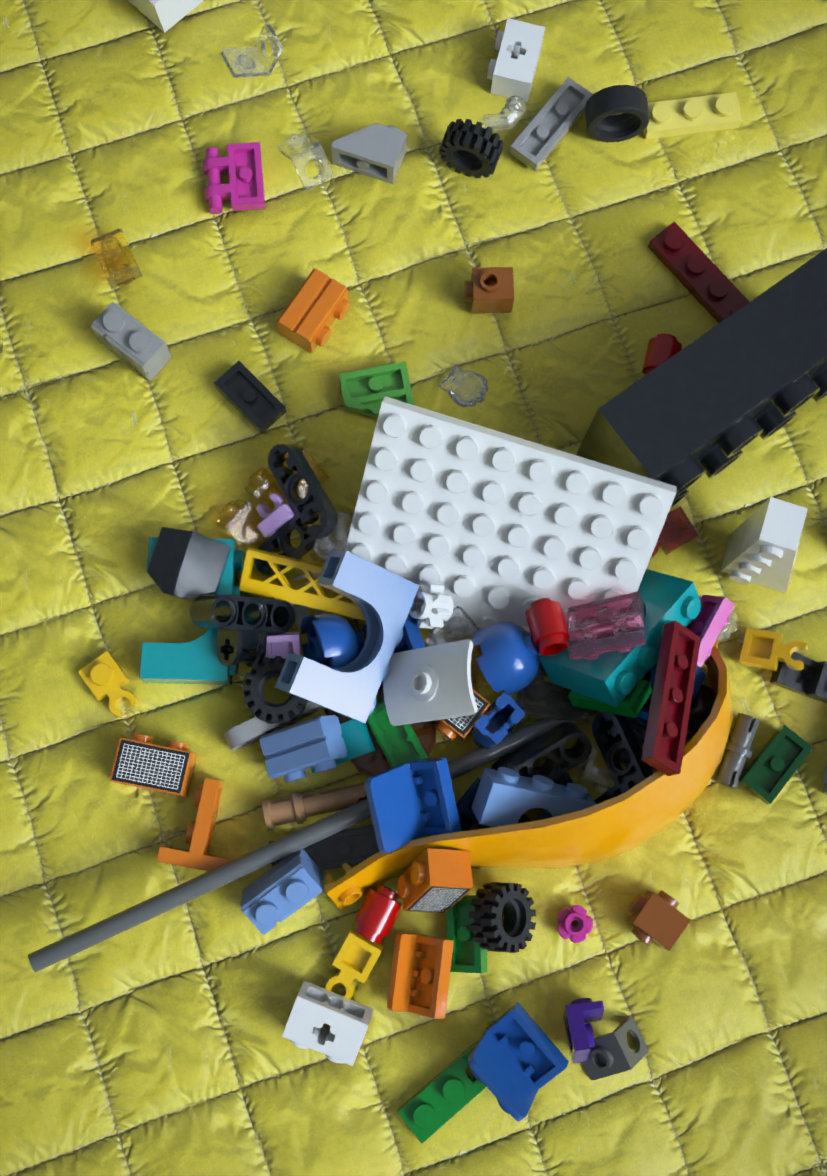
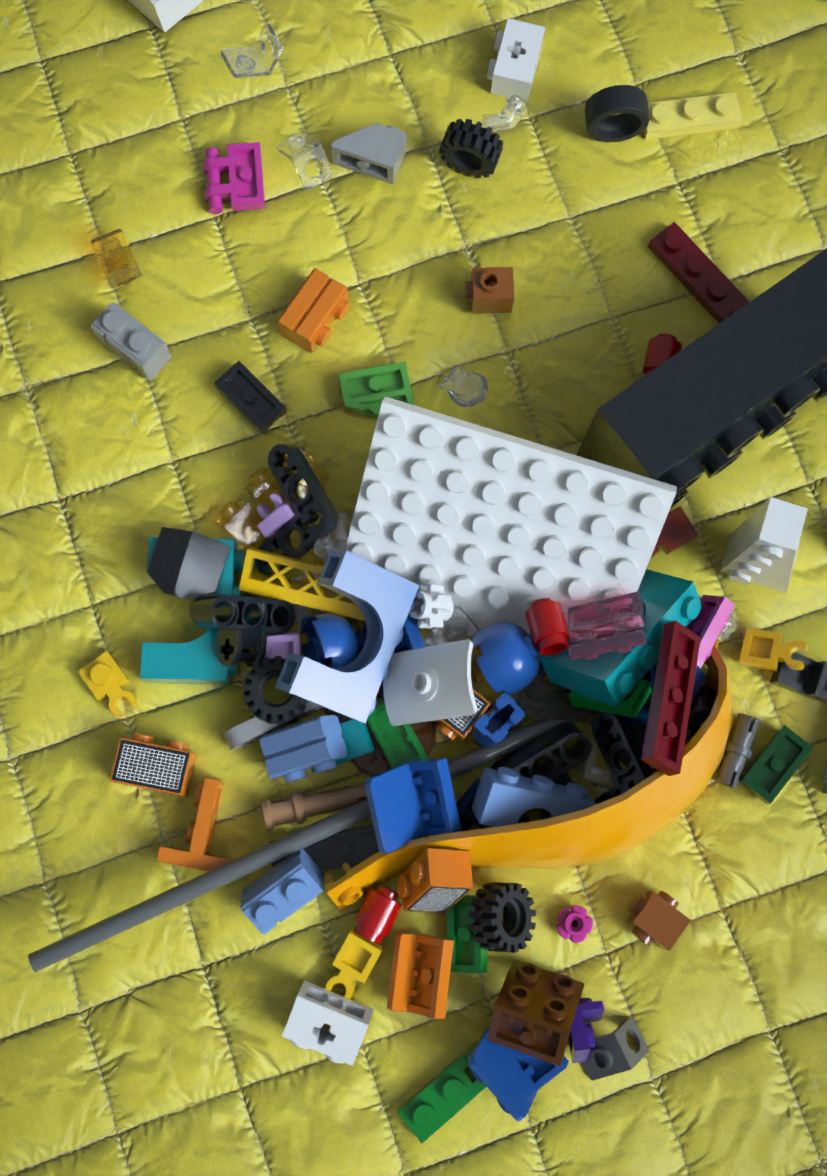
(535, 1012): none -> reddish brown bracket
(550, 124): light grey plate -> none

